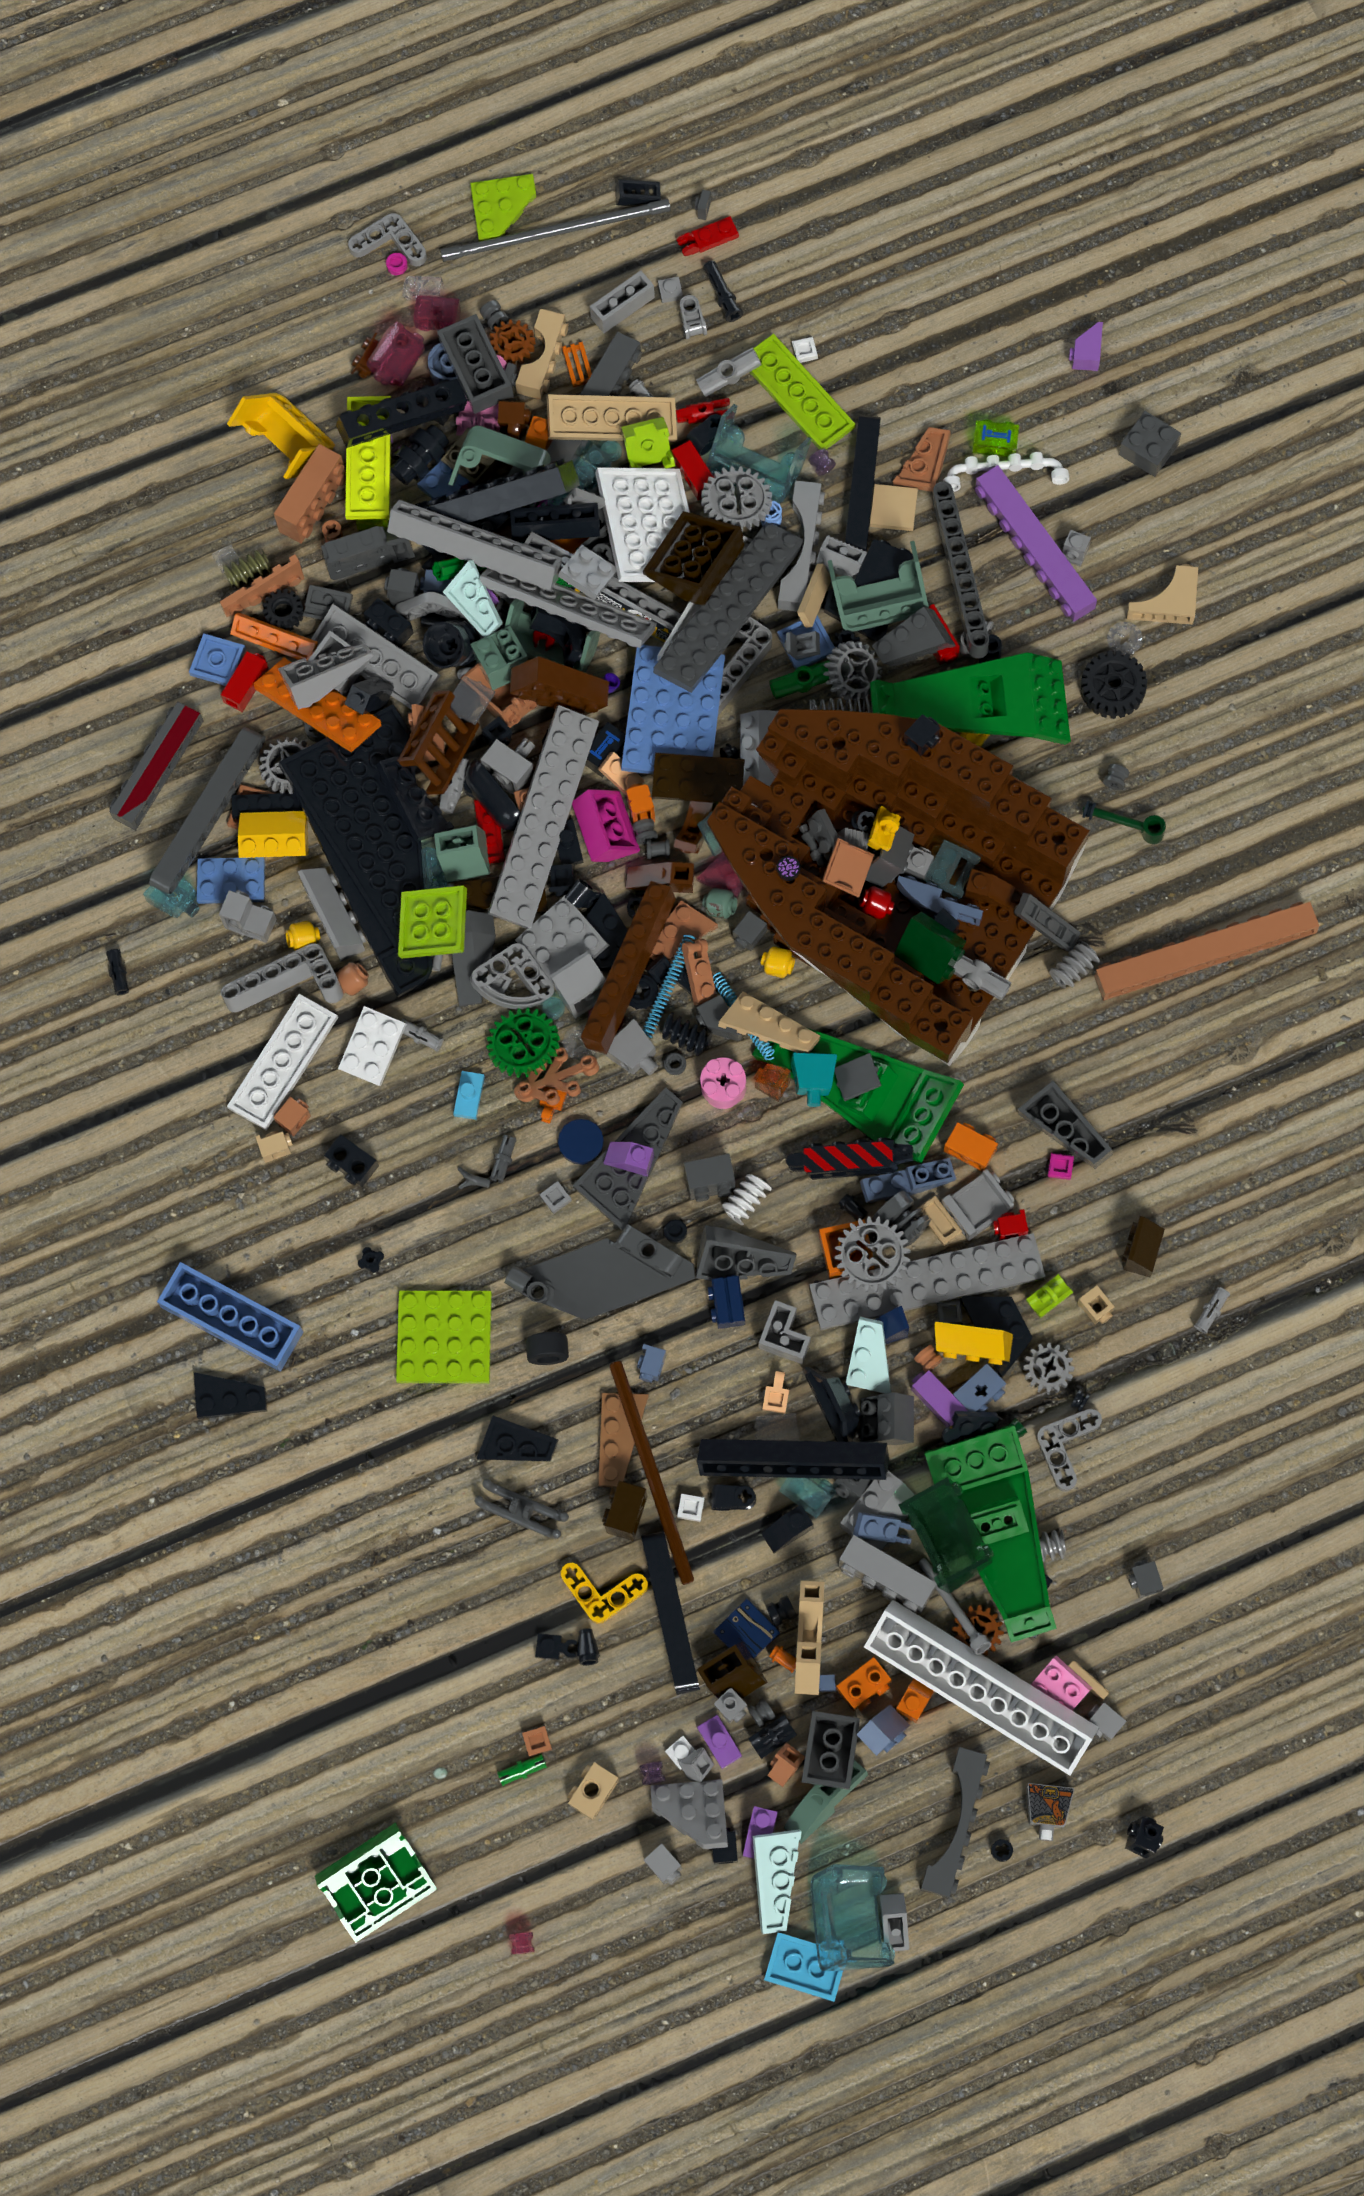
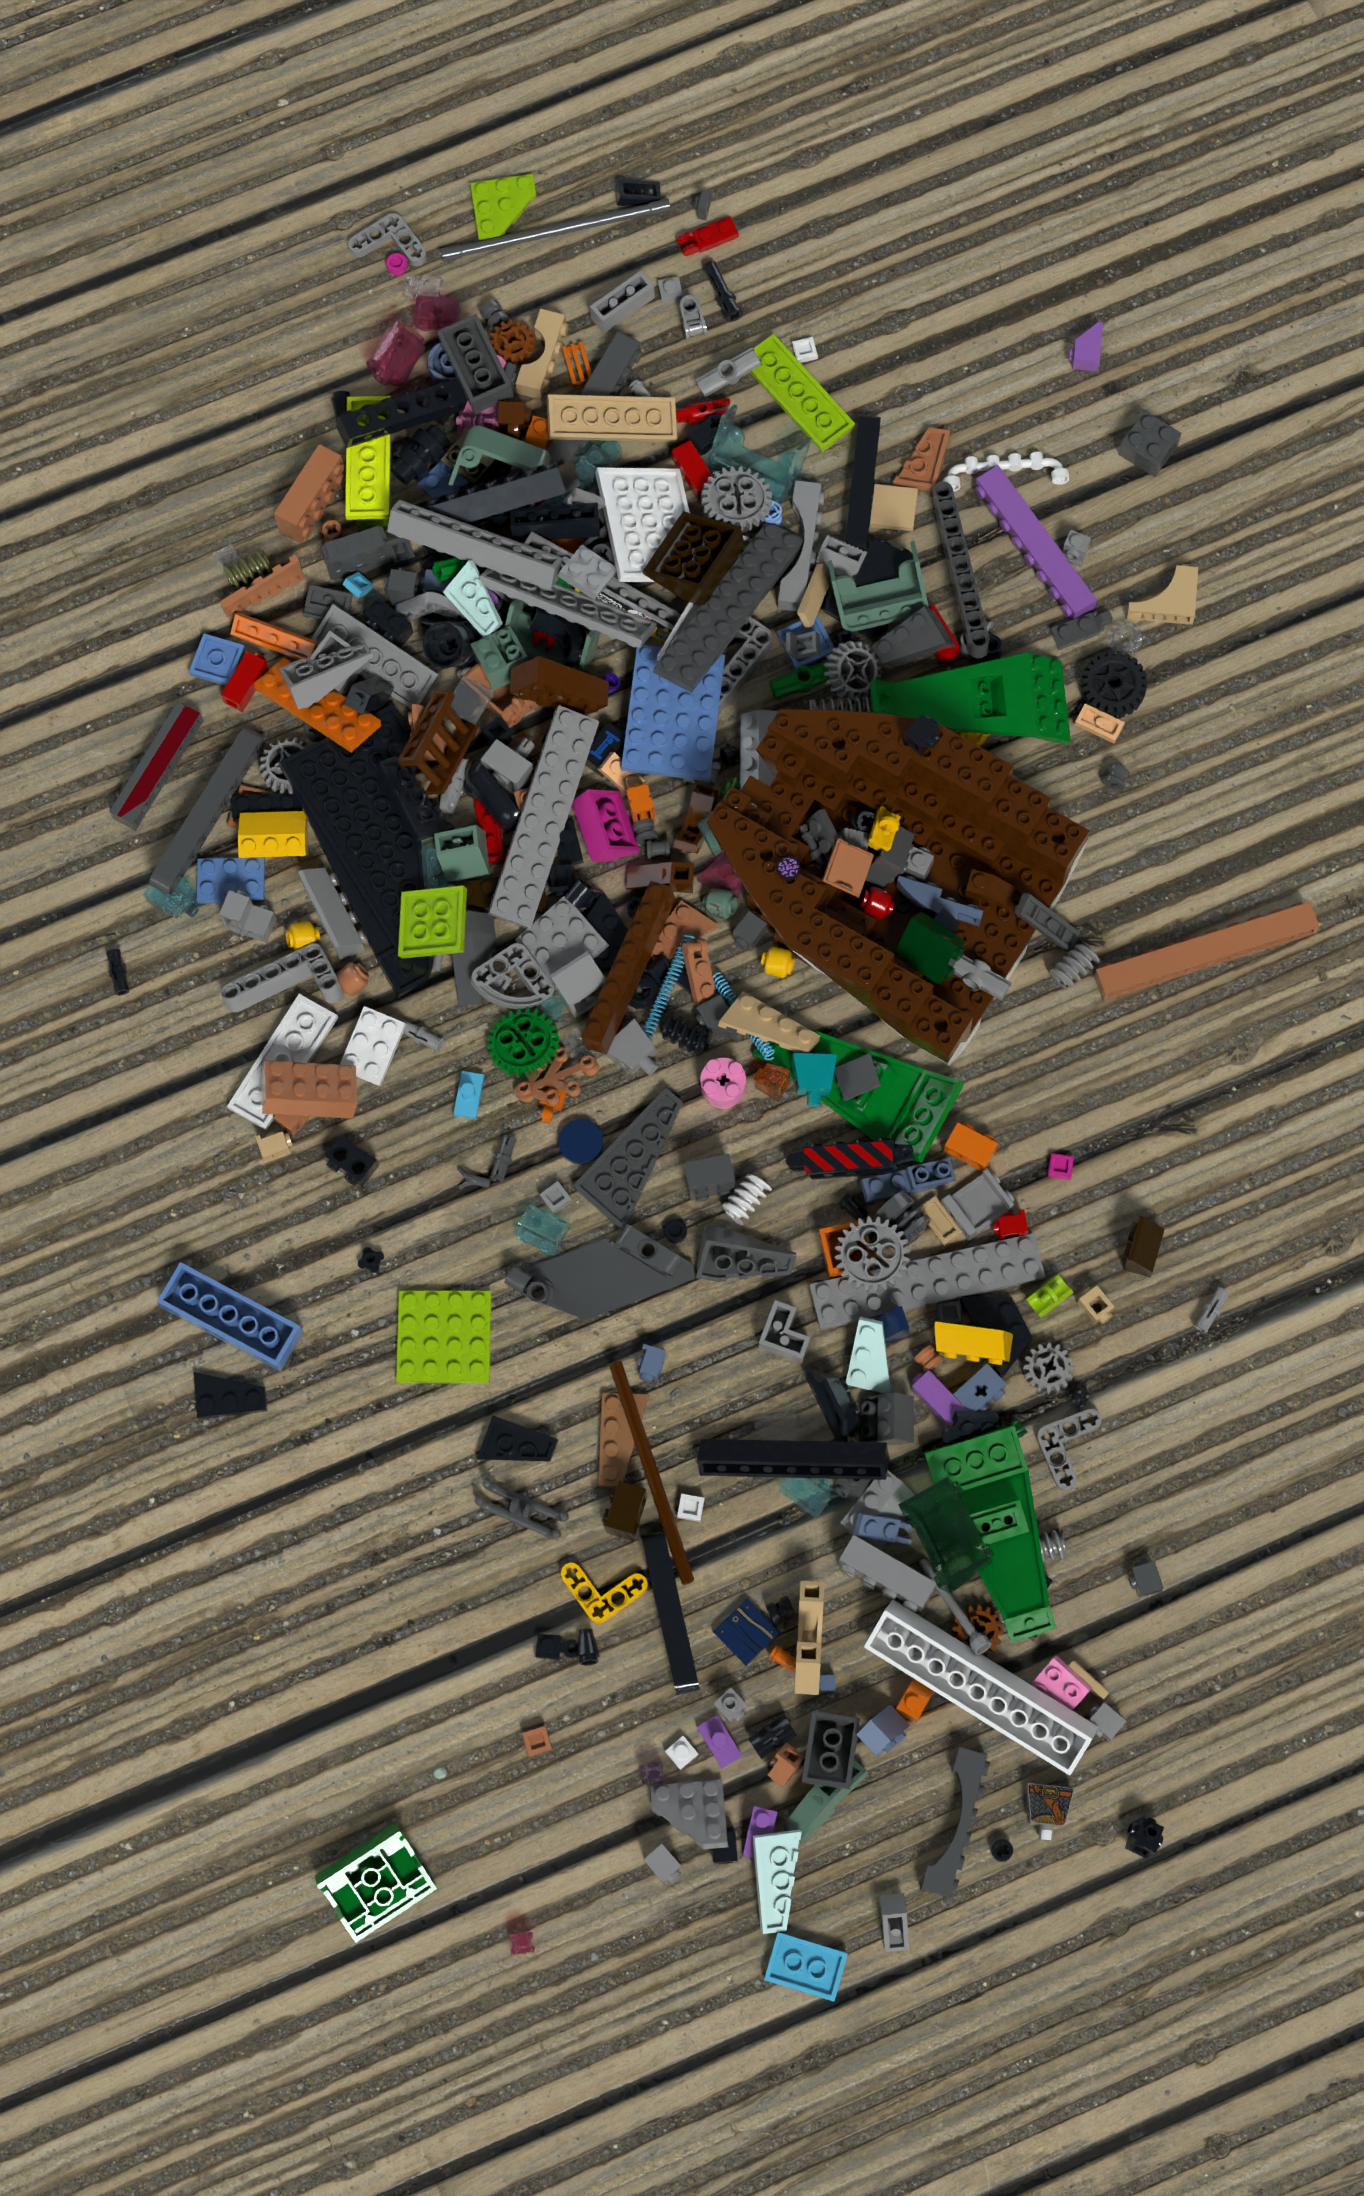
(283, 426): yellow windscreen -> none
(283, 598): black tyre -> none
(309, 1089): none -> nougat brick
(339, 402): none -> black cone
(358, 585): none -> medium azure plate
(360, 360): reddish brown hinge -> none
(522, 1769): green pin -> none
(541, 1230): none -> clear light blue bracket
(547, 1348): black tyre -> none
(589, 1805): tan brick -> none
(630, 1157): medium lavender slope -> none
(648, 443): lime panel -> none
(675, 1057): dark grey plate -> none
(695, 777): dark brown plate -> none
(697, 1765): light grey slope -> none
(727, 1301): dark blue brick -> none
(727, 1497): black piece -> none
(733, 1670): dark brown slope -> none
(761, 1712): dark grey wheel -> none
(776, 1397): light nougat plate -> none
(787, 1529): black slope -> none
(822, 462): clear purple wheel -> none
(848, 1918): clear light blue windscreen -> none
(864, 1684): orange brick -> none
(945, 866): clear light blue plate -> none
(995, 438): clear neon green brick -> none
(1062, 1121): dark grey wedge -> none
(1080, 629): none -> dark grey hinge
(1099, 723): none -> light nougat plate
(1152, 821): dark green piece -> none

